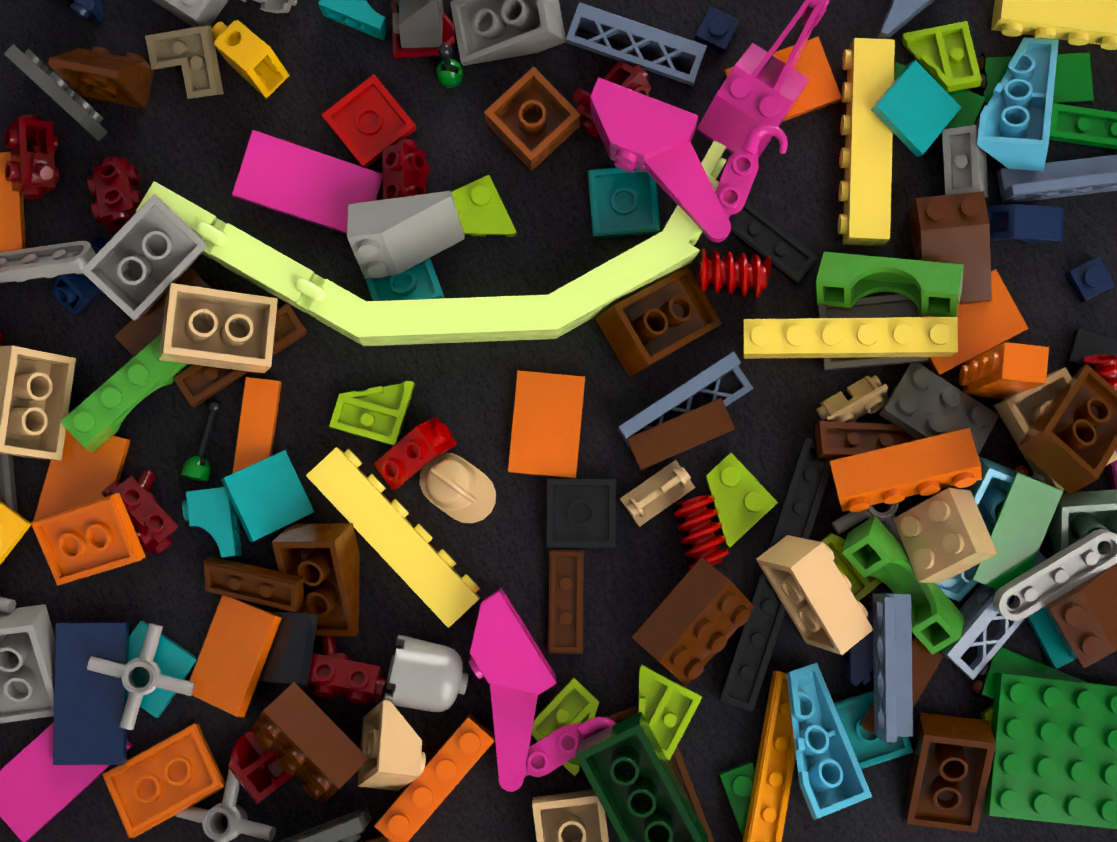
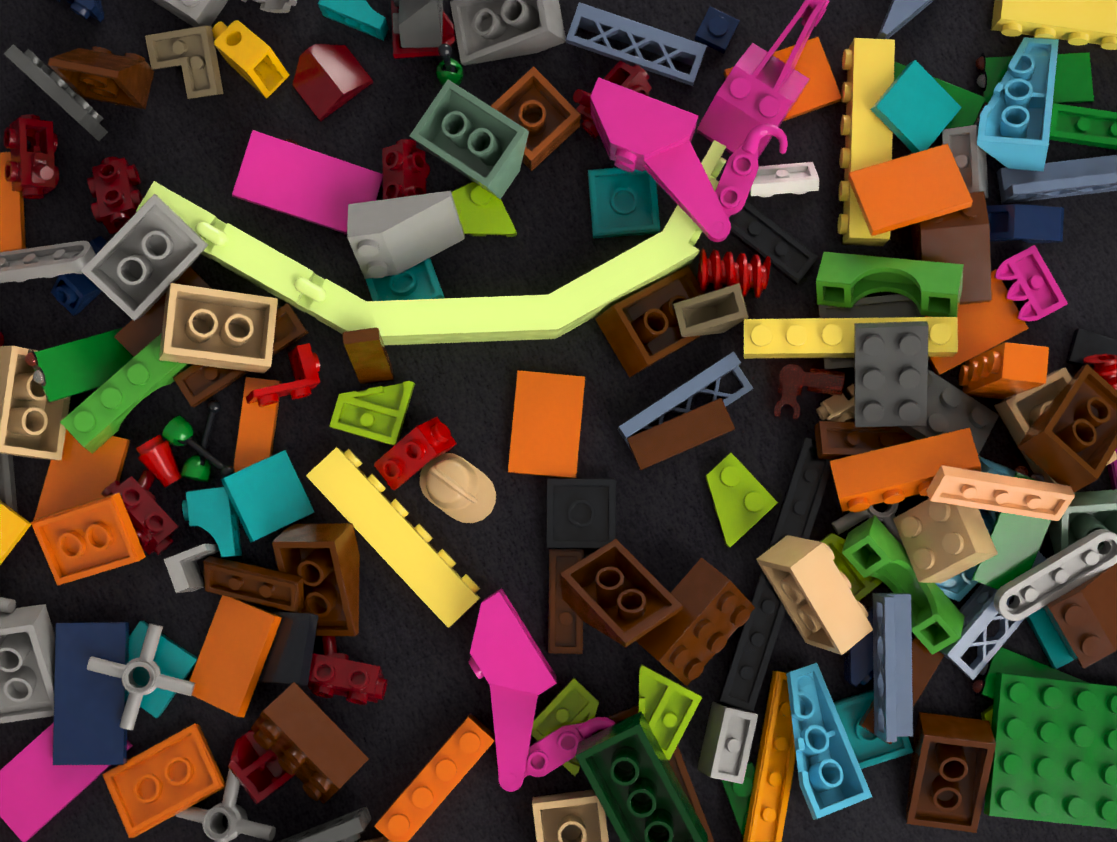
(78, 365): none -> green piece
(159, 460): none -> red cone
(180, 433): none -> hinge
(185, 570): none -> light grey panel
(305, 369): none -> red bracket
(328, 78): none -> dark red slope
(368, 121): red plate -> none
(368, 355): none -> reddish brown tile
(391, 748): tan slope -> none
(425, 675): light grey cylinder -> none
(472, 138): none -> sand green slope
(617, 594): none -> reddish brown slope
(657, 492): tan hinge -> none
(701, 530): red piece -> none
(711, 312): none -> dark tan slope
(727, 743): none -> light grey panel
(785, 178): none -> white plate
(818, 380): none -> clear red bar
(890, 374): none -> dark grey plate
(910, 189): none -> orange tile
(946, 55): lime wing -> none
(1000, 493): none -> light nougat plate
(1031, 284): none -> dark pink plate
(1090, 279): dark blue plate -> none

